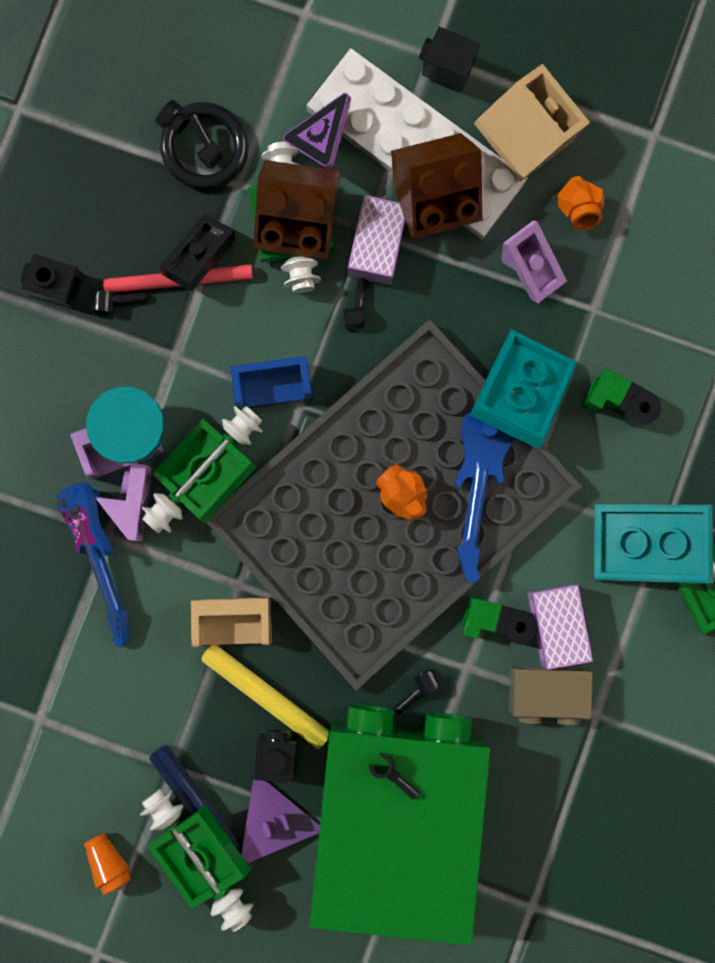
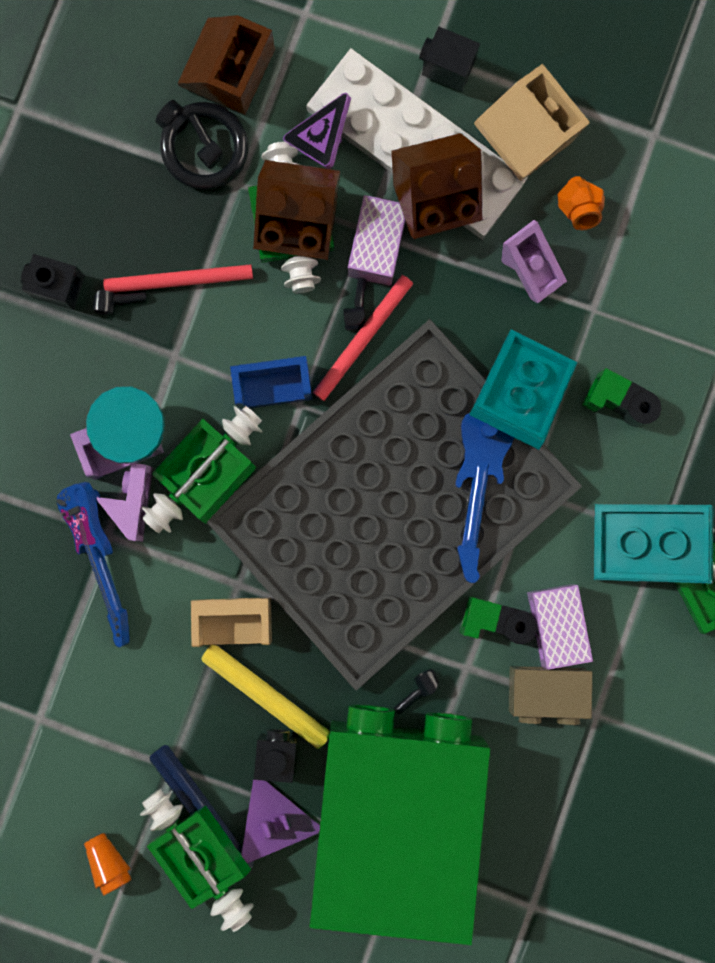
(197, 252): black plate -> none
(229, 61): none -> reddish brown slope
(362, 338): none -> coral bar
(394, 776): black hand -> none
(403, 492): orange rock -> none

